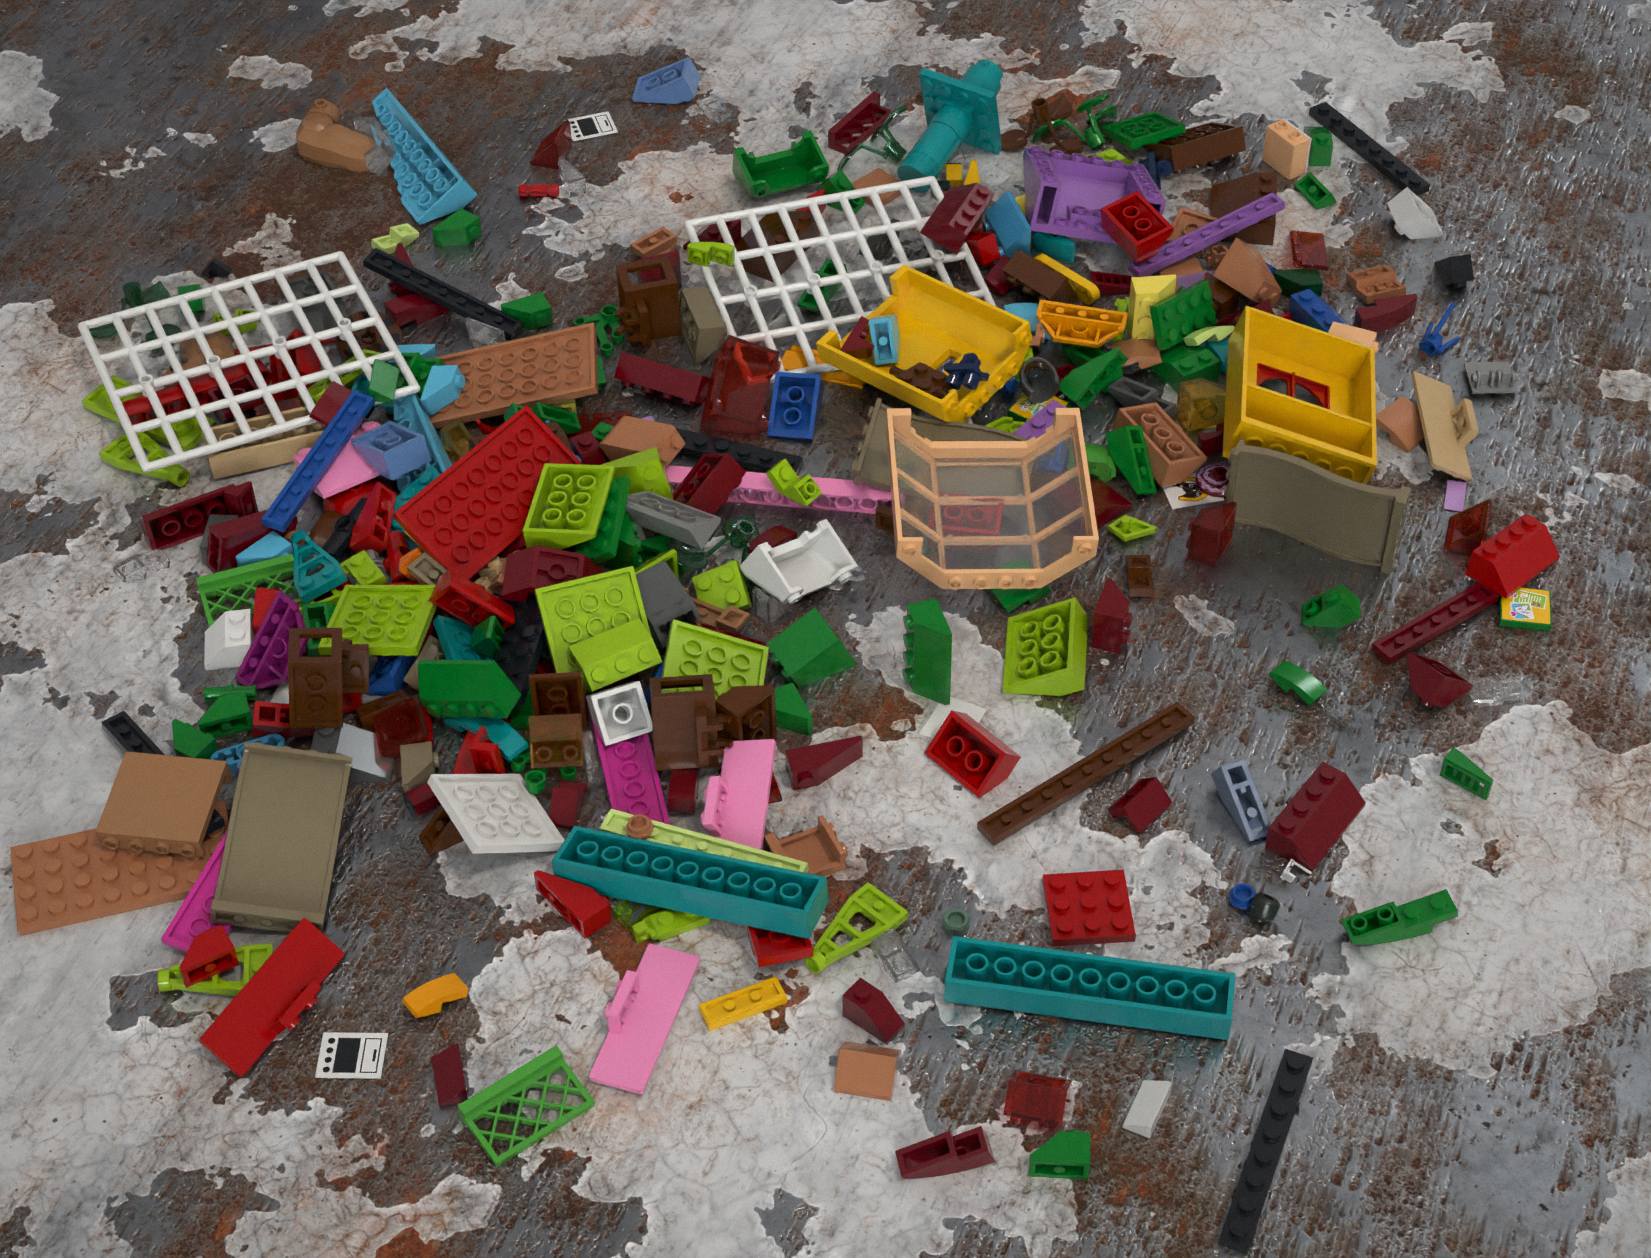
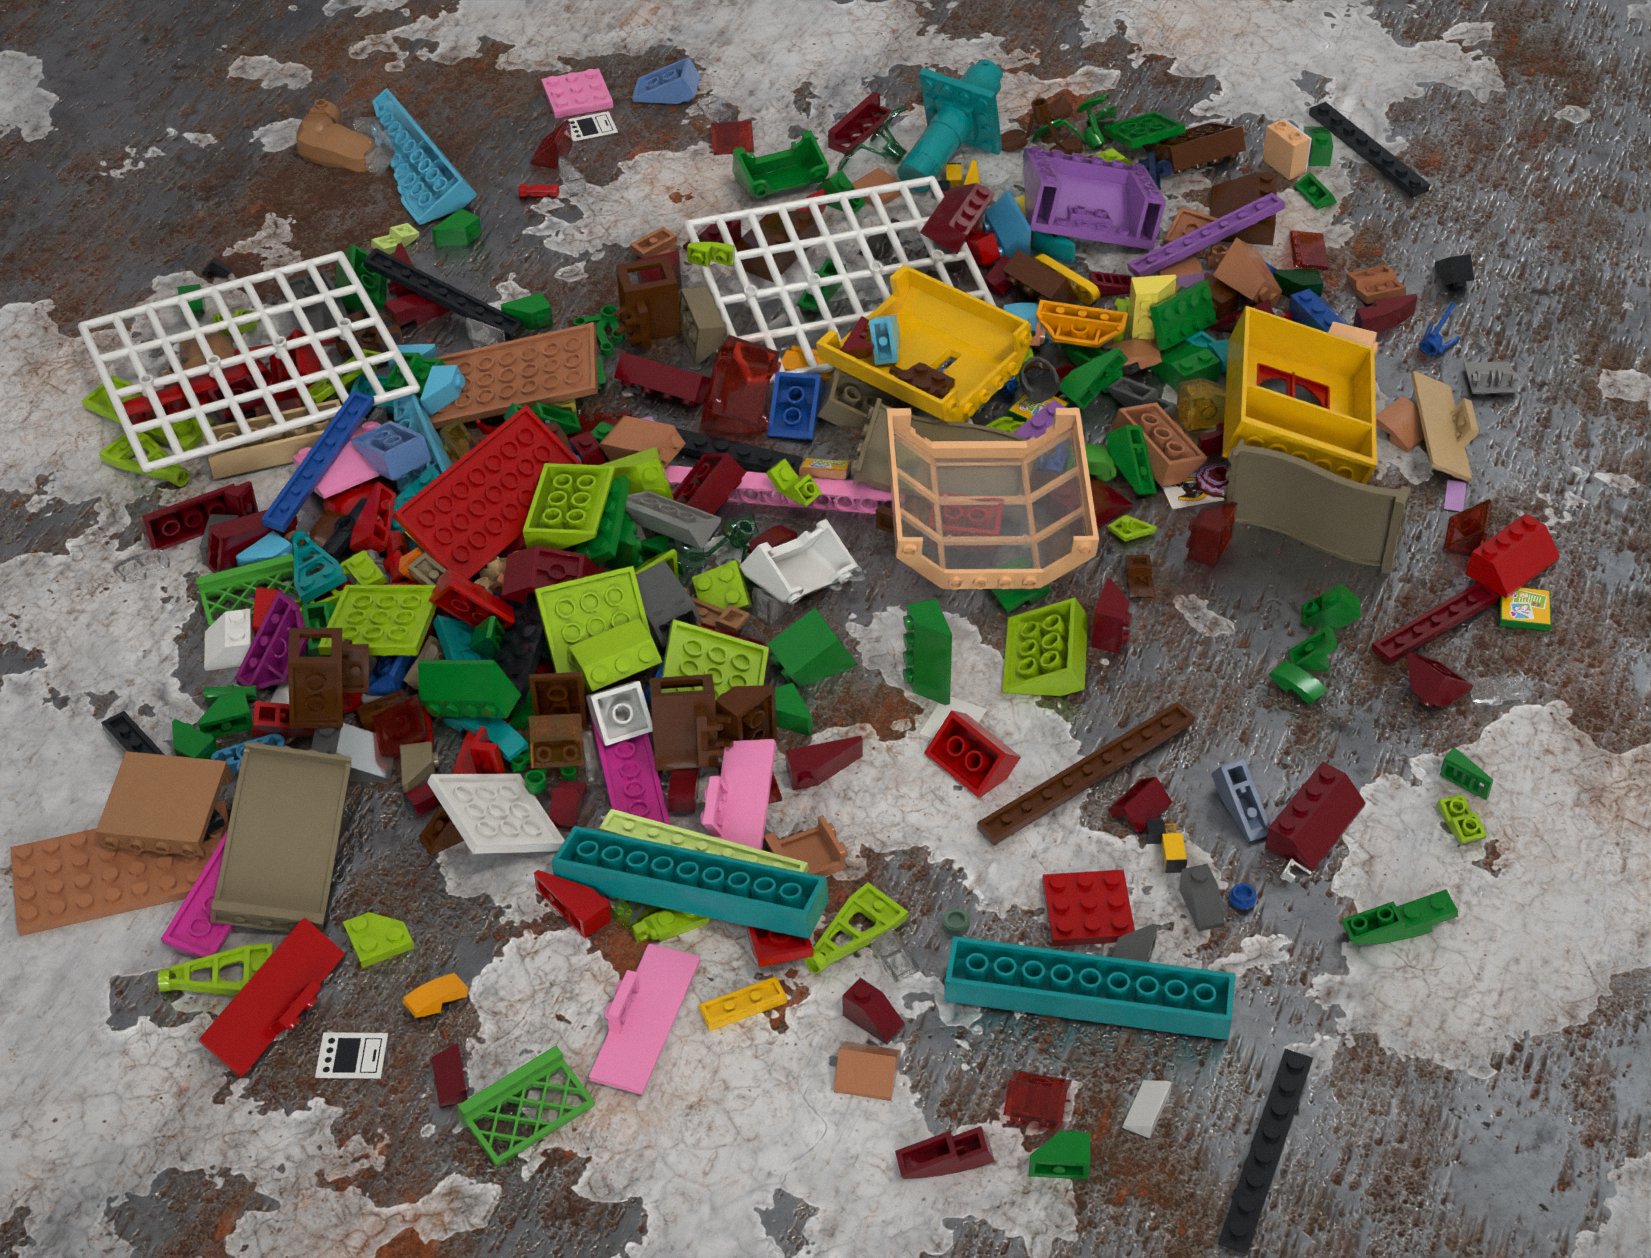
(135, 297): clear green plant -> none
(207, 956): red slope -> none
(330, 403): dark red slope -> none
(372, 282): none -> green slope
(377, 937): none -> lime plate
(383, 381): green slope -> none
(577, 93): none -> bright pink plate
(639, 826): nougat plate -> none
(731, 135): none -> clear red slope
(825, 468): none -> tile
(848, 400): none -> dark tan slope
(965, 373): dark blue hips -> none
(1136, 226): red slope -> none
(1136, 945): none -> dark grey slope
(1171, 844): none -> piece
(1202, 897): none -> dark grey slope
(1211, 334): yellowish green slope -> none
(1264, 907): pearl dark grey piece -> none
(1313, 651): none -> green slope
(1413, 216): white slope -> none
(1460, 820): none -> lime slope

